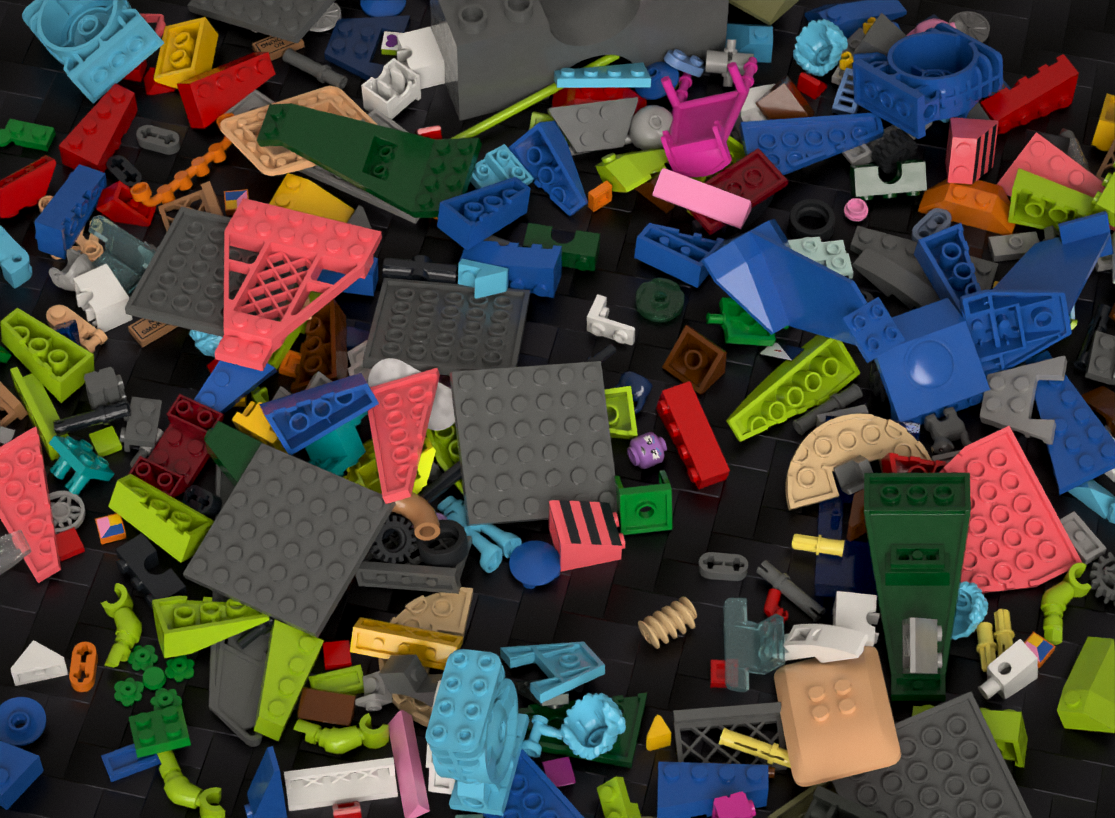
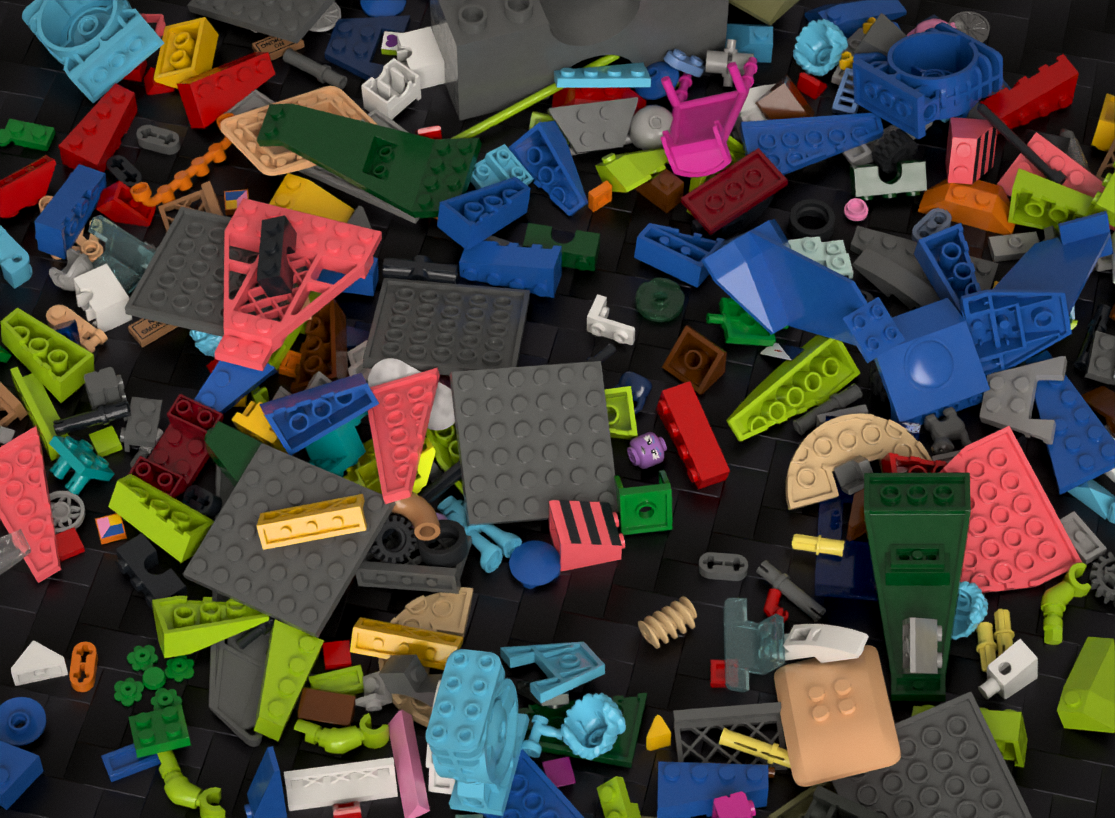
(128, 626): lime piece -> none
(276, 241): none -> black arch
(311, 521): none -> yellow fence
(484, 277): medium azure slope -> none
(702, 198): bright pink slope -> none
(856, 613): white piece -> none
(1040, 647): tile -> none
(1052, 175): none -> black piece

